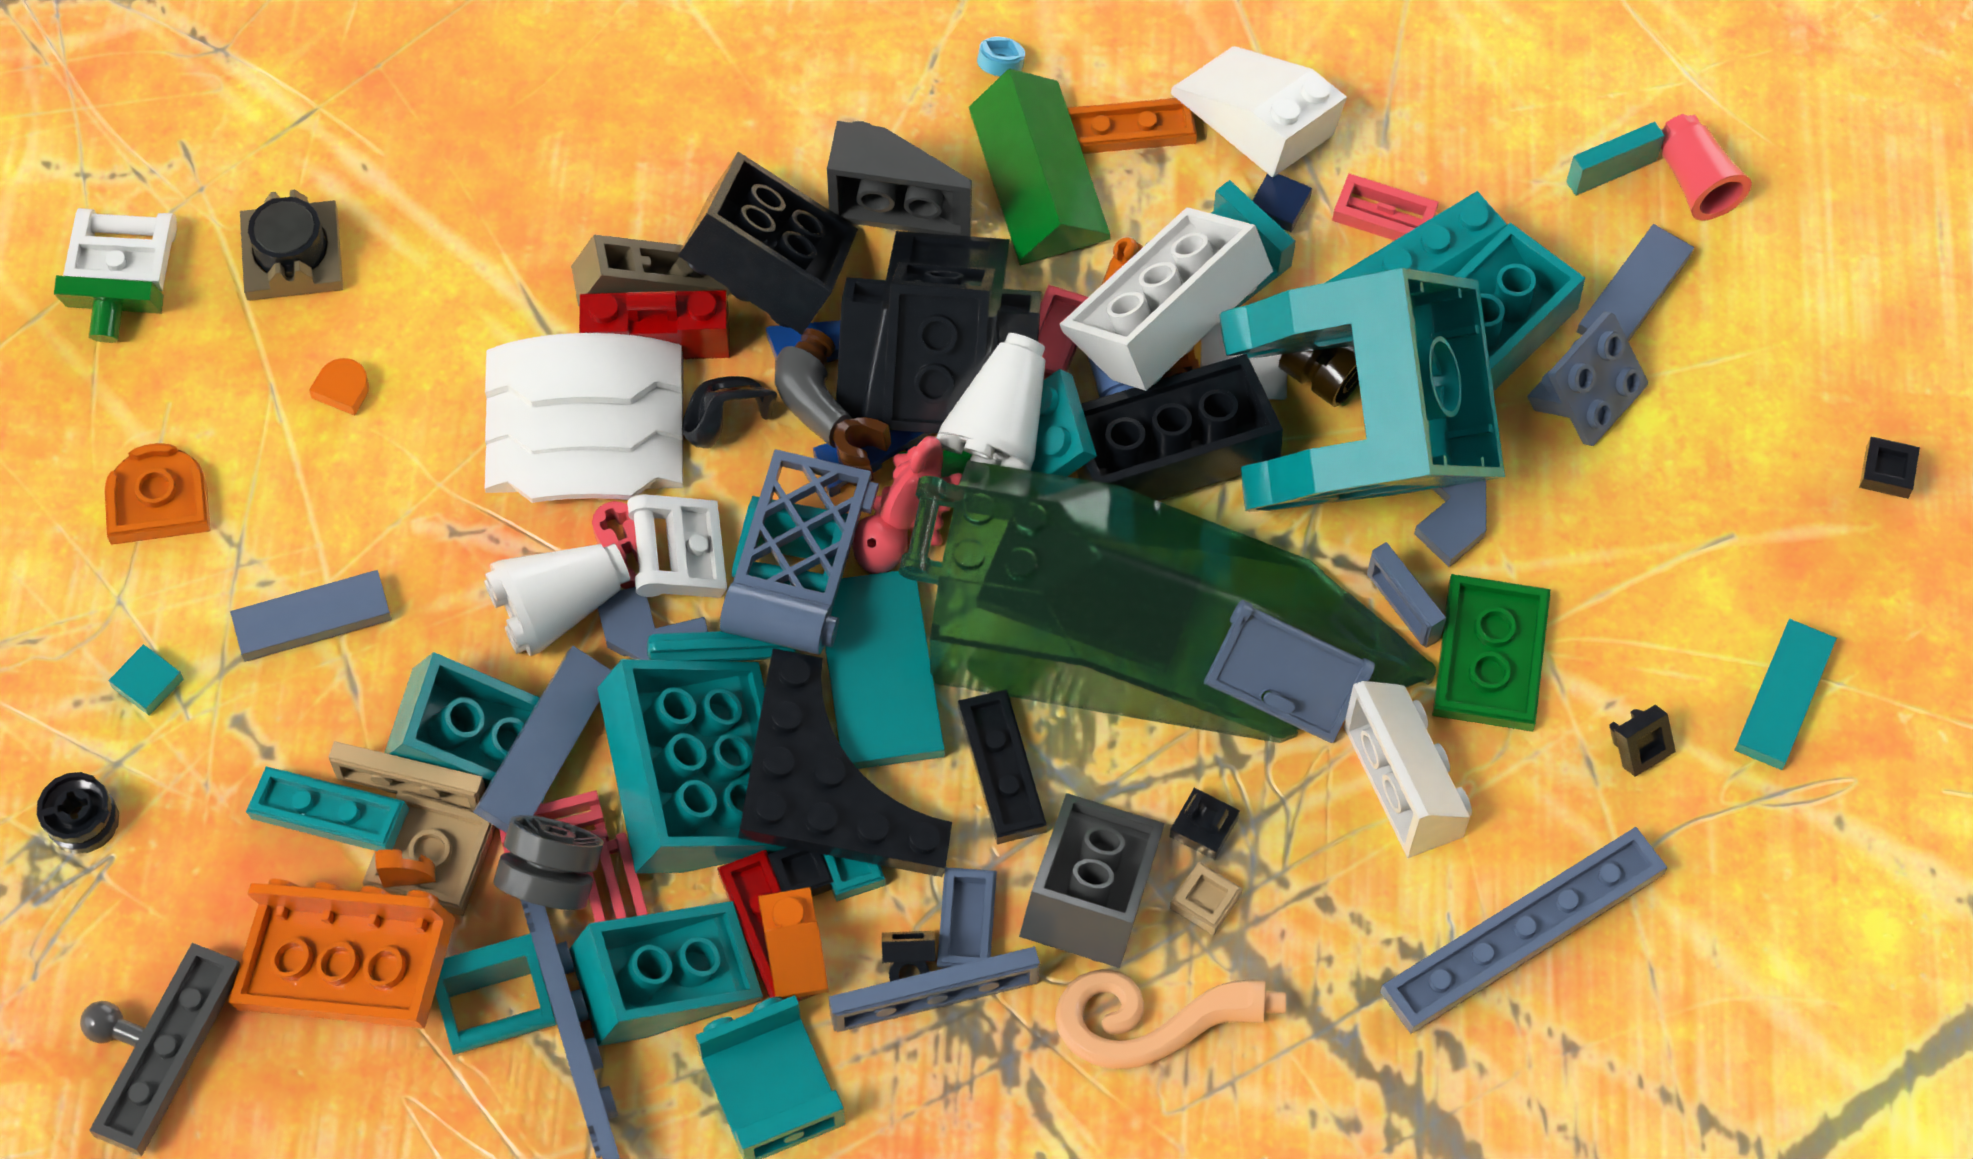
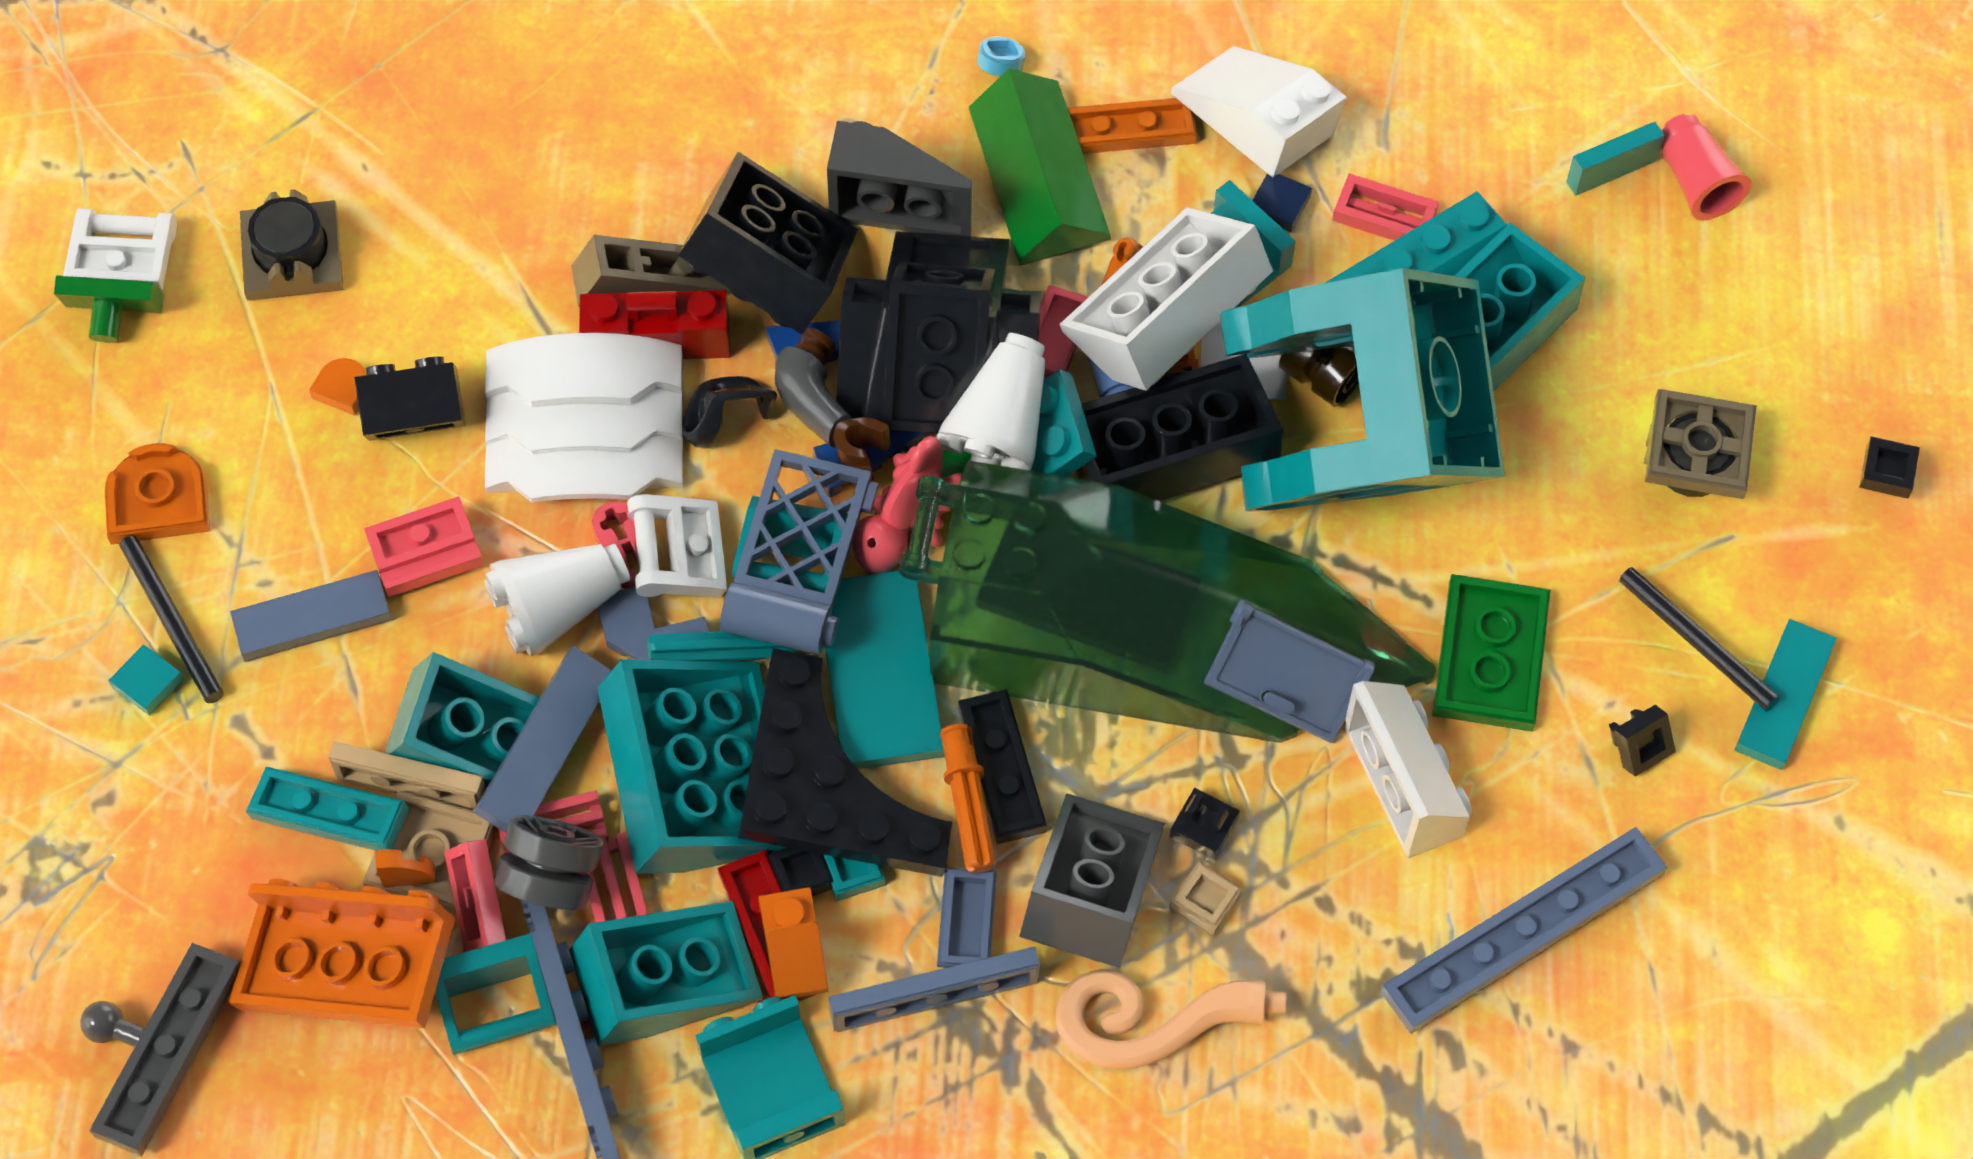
(95, 820): black wheel -> none
(171, 619): none -> black bar
(409, 399): none -> black brick
(423, 546): none -> coral plate
(474, 895): none -> coral tile
(907, 948): black tile -> none
(964, 777): none -> orange axle
(1406, 595): sand blue tile -> none
(1456, 523): sand blue tile -> none
(1592, 380): sand blue bracket -> none
(1641, 281): sand blue tile -> none
(1699, 639): none -> black bar
(1703, 448): none -> dark tan piece

